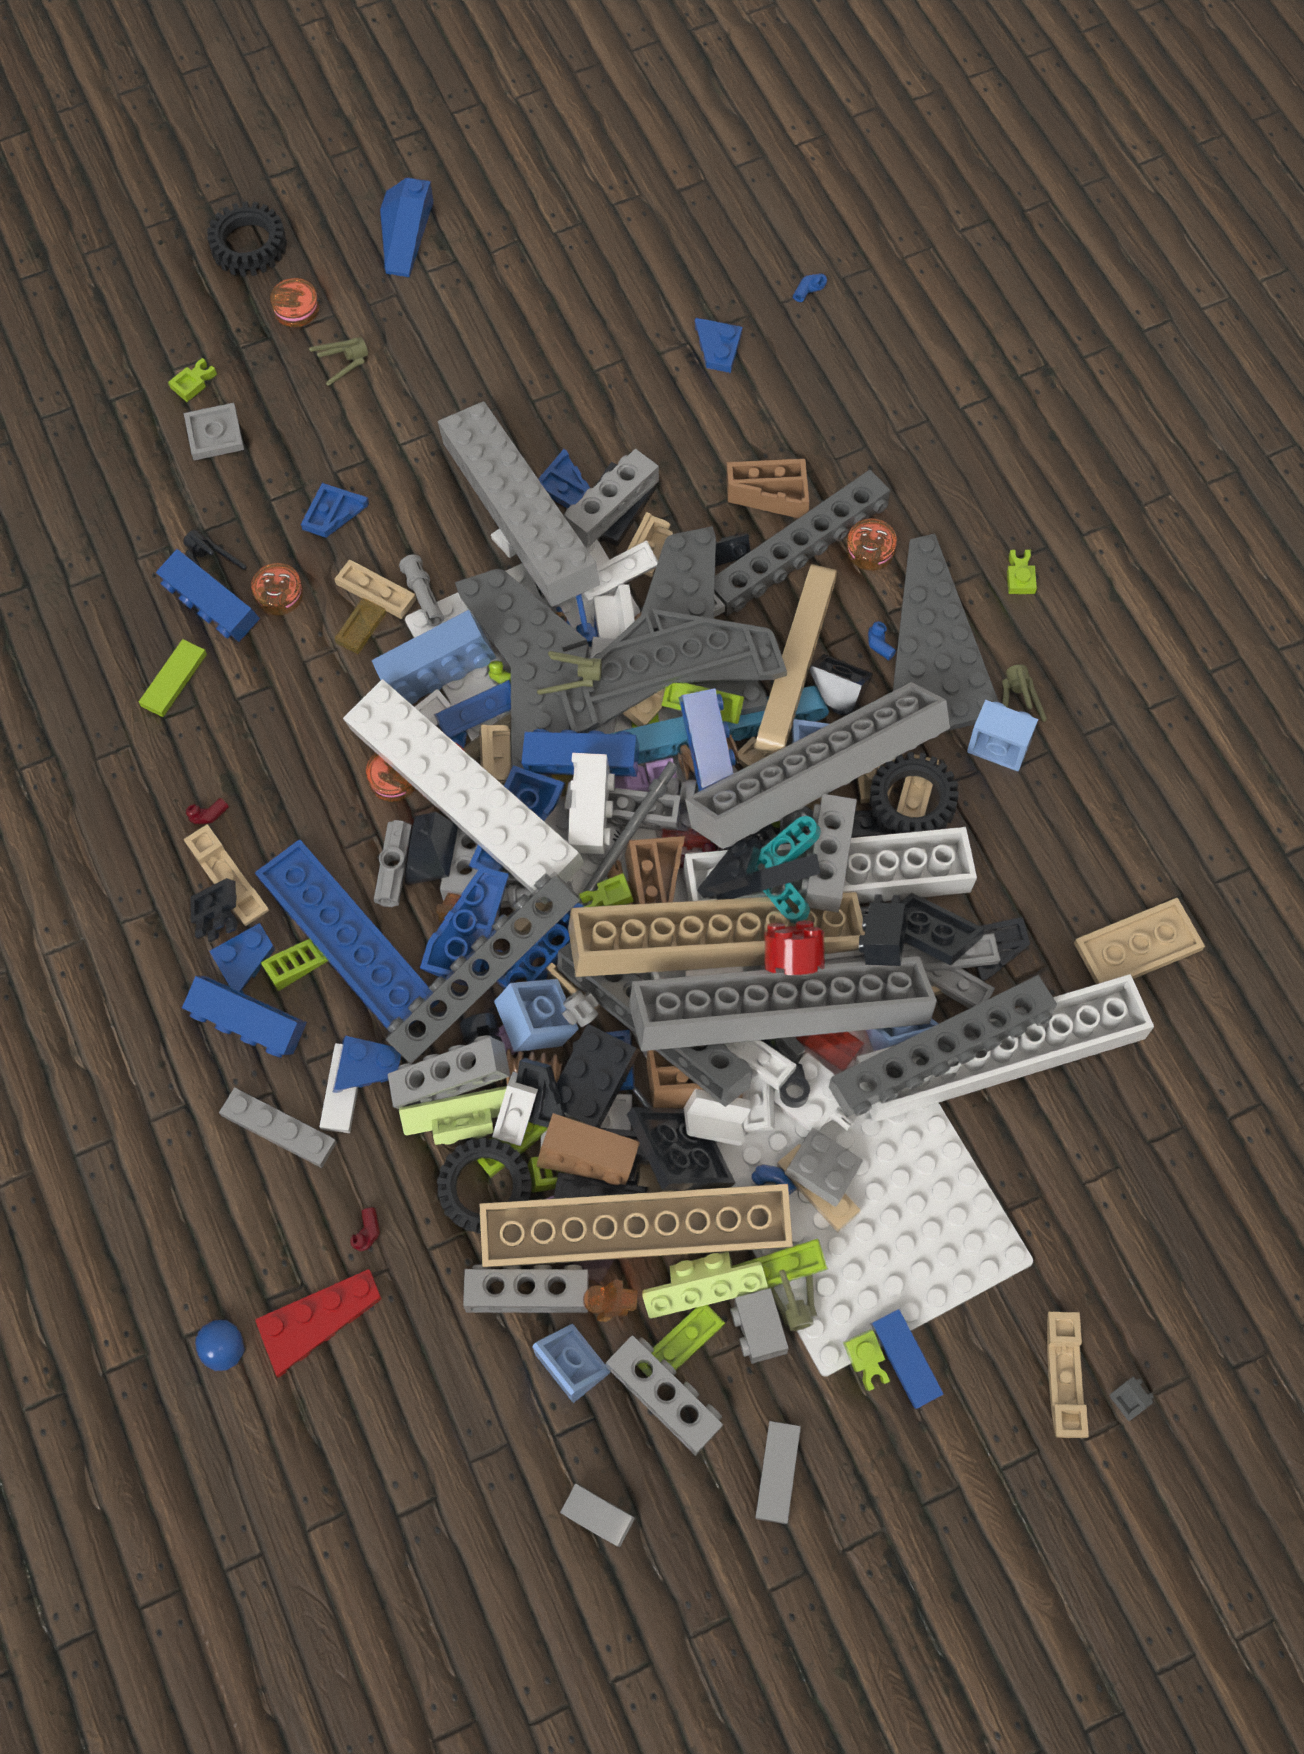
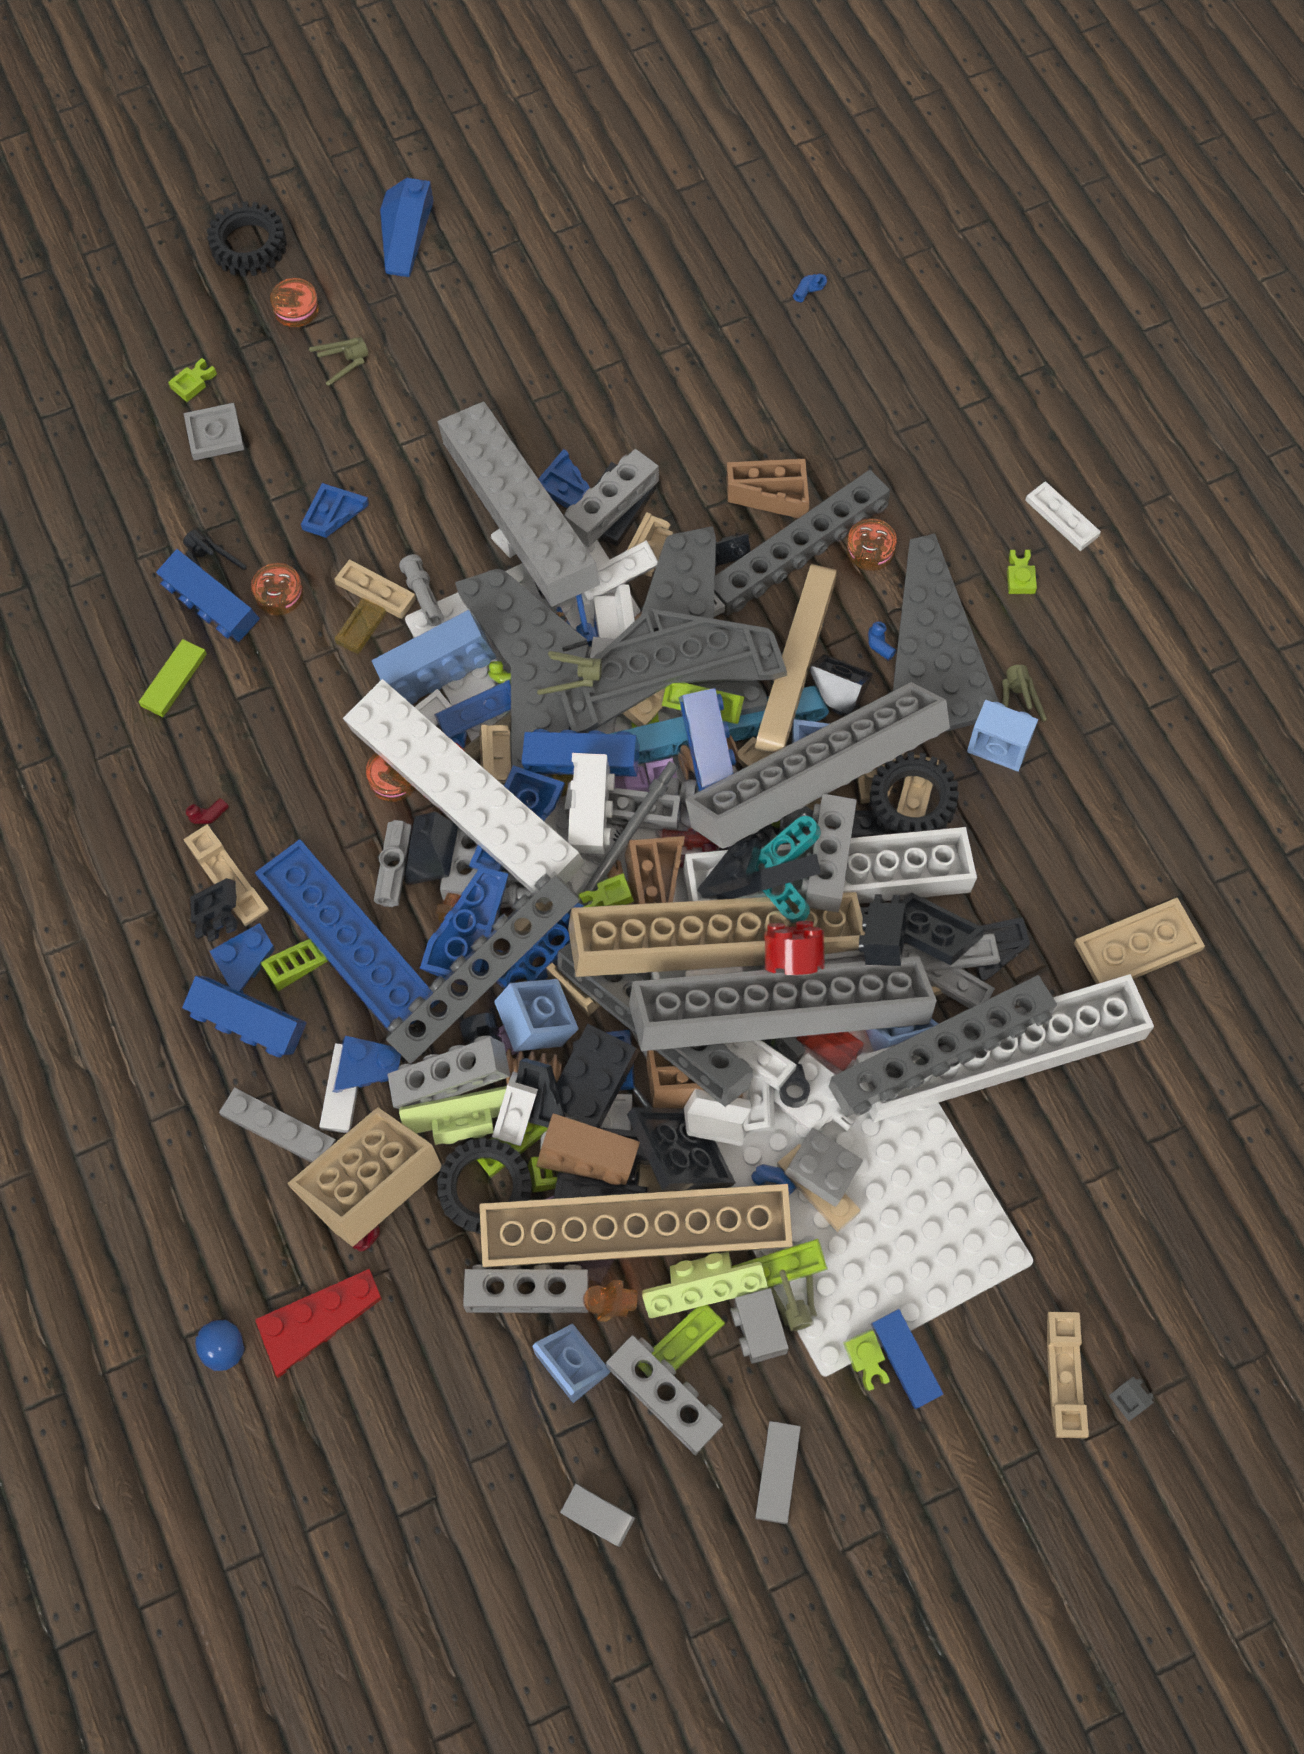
(366, 1175): none -> tan slope
(580, 1008): light grey gear -> none
(718, 343): blue wing -> none
(1063, 516): none -> white tile

